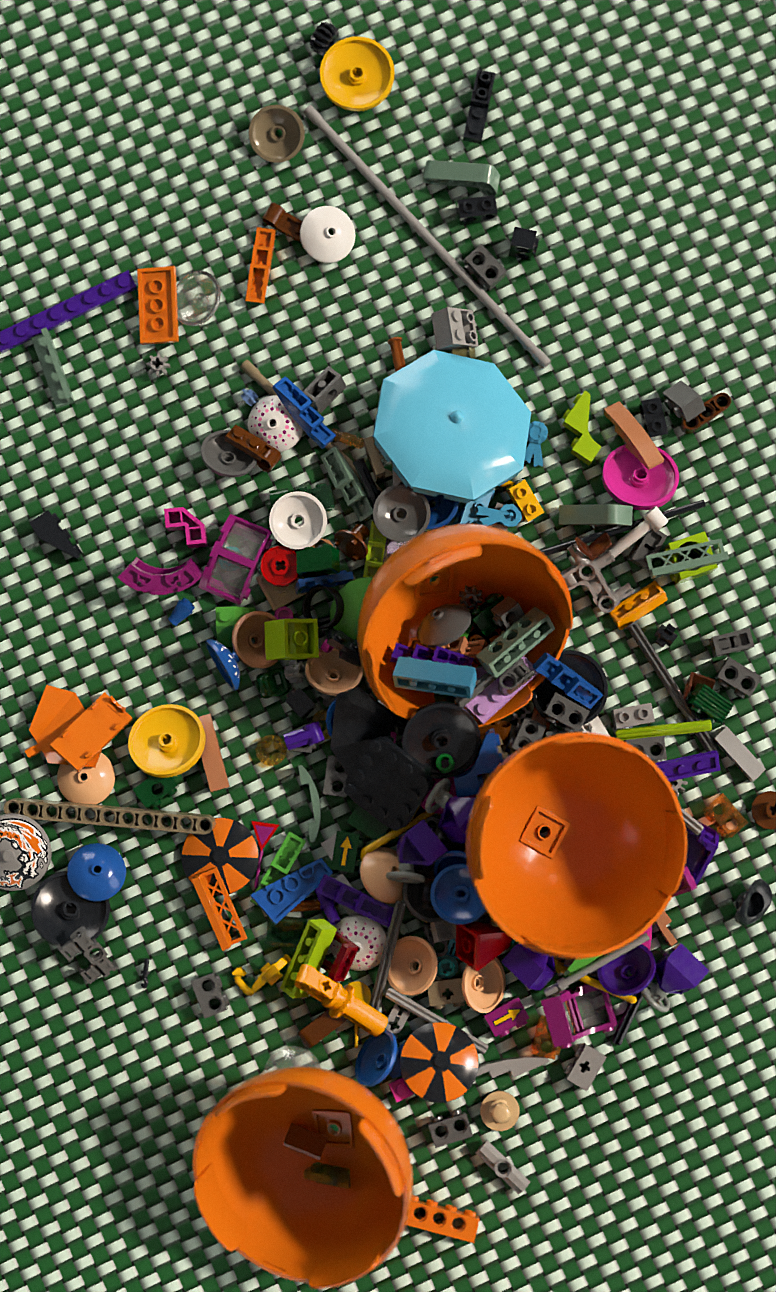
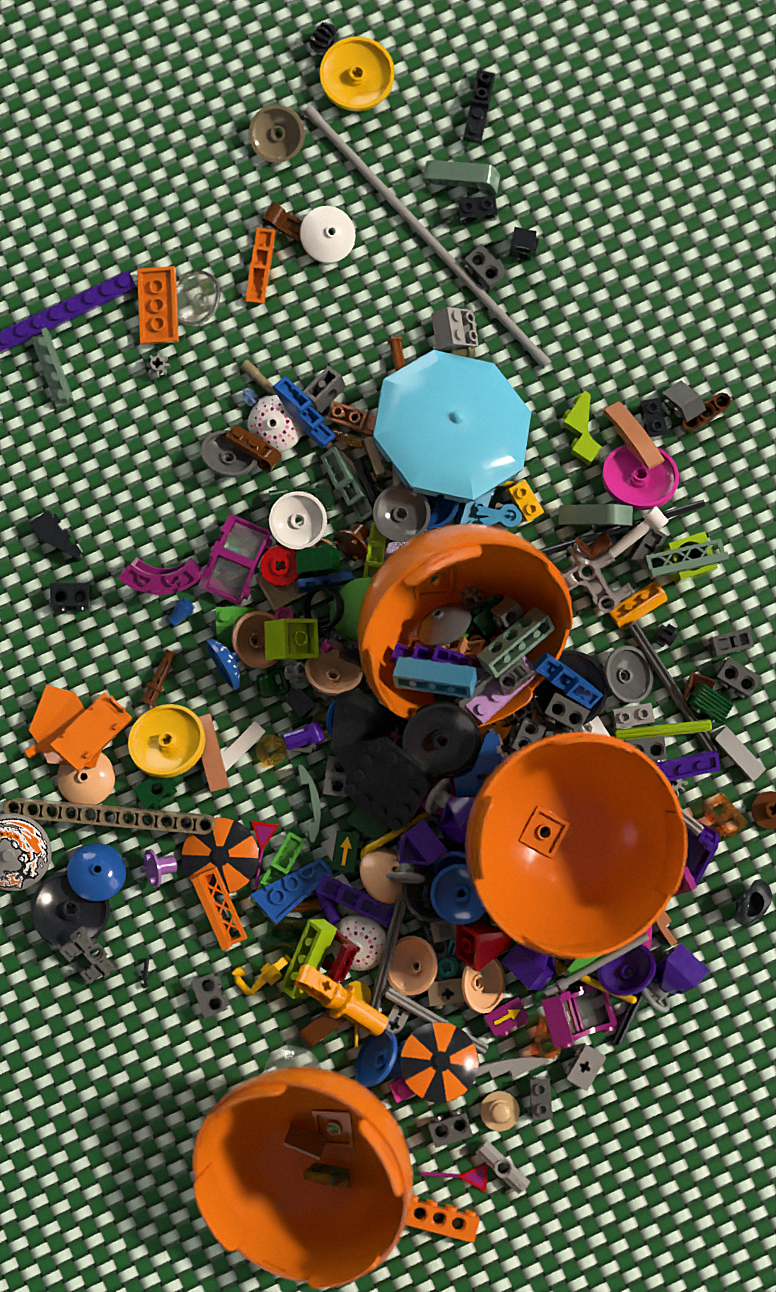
(71, 591): none -> black brick
(155, 867): none -> medium lavender piece
(168, 657): none -> reddish brown pin
(181, 519): dark pink brick -> none
(241, 745): none -> white sticker
(352, 418): none -> nougat slope
(439, 764): green bush -> none
(476, 1176): none -> piece
(536, 435): dark azure piece -> none
(540, 1098): none -> dark grey brick
(635, 673): none -> dark grey dish

